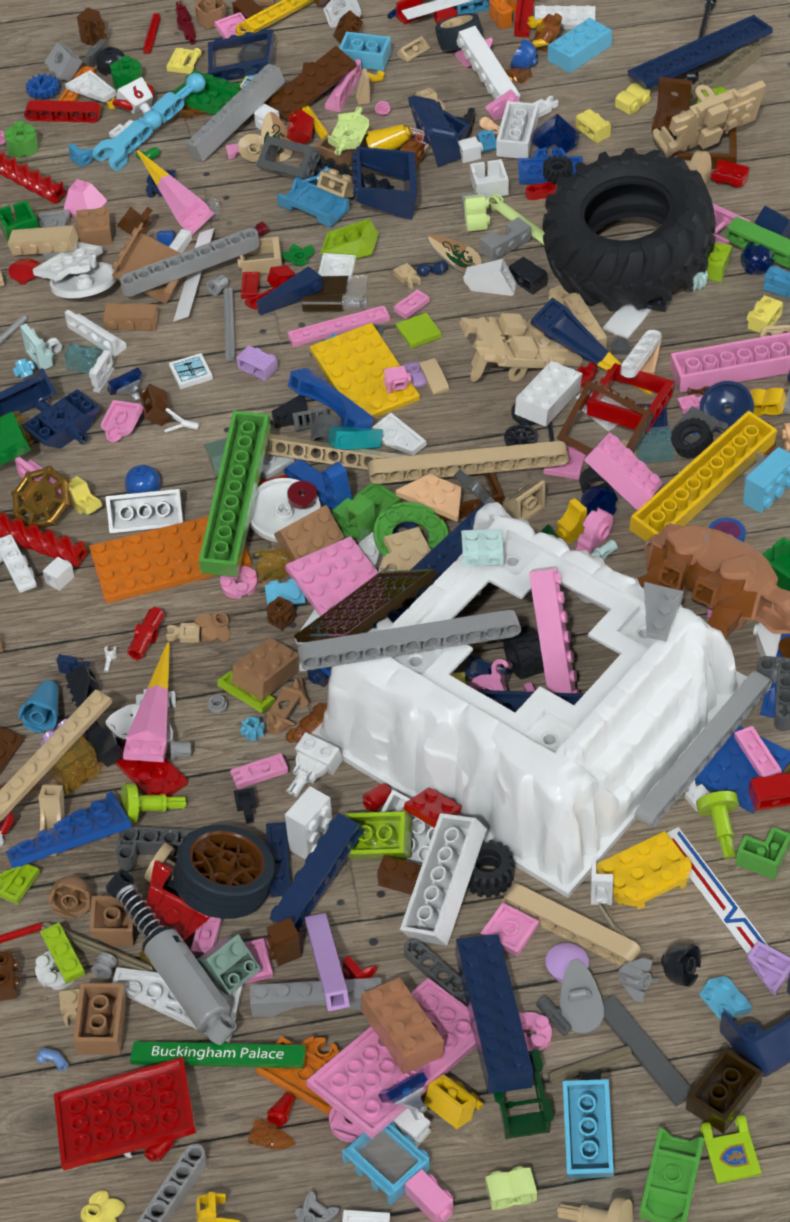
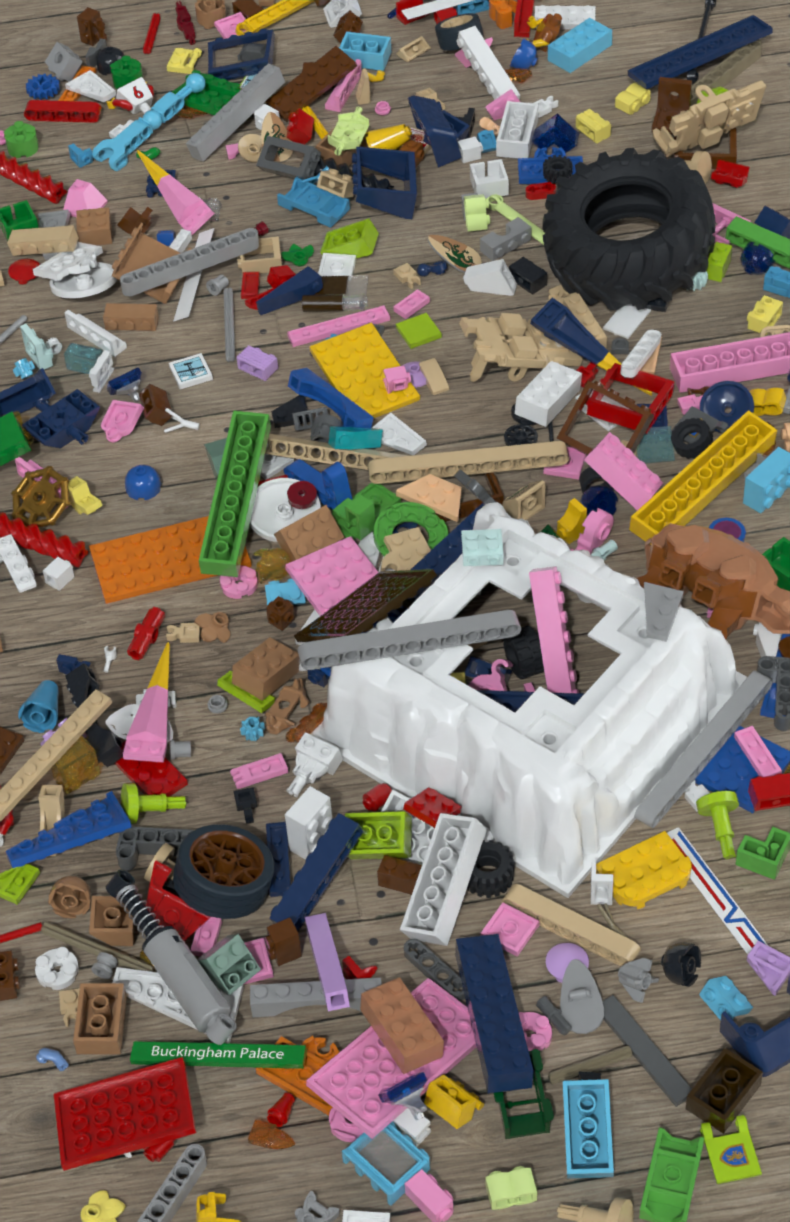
(62, 953): lime plate -> none
(144, 510): white slope -> none

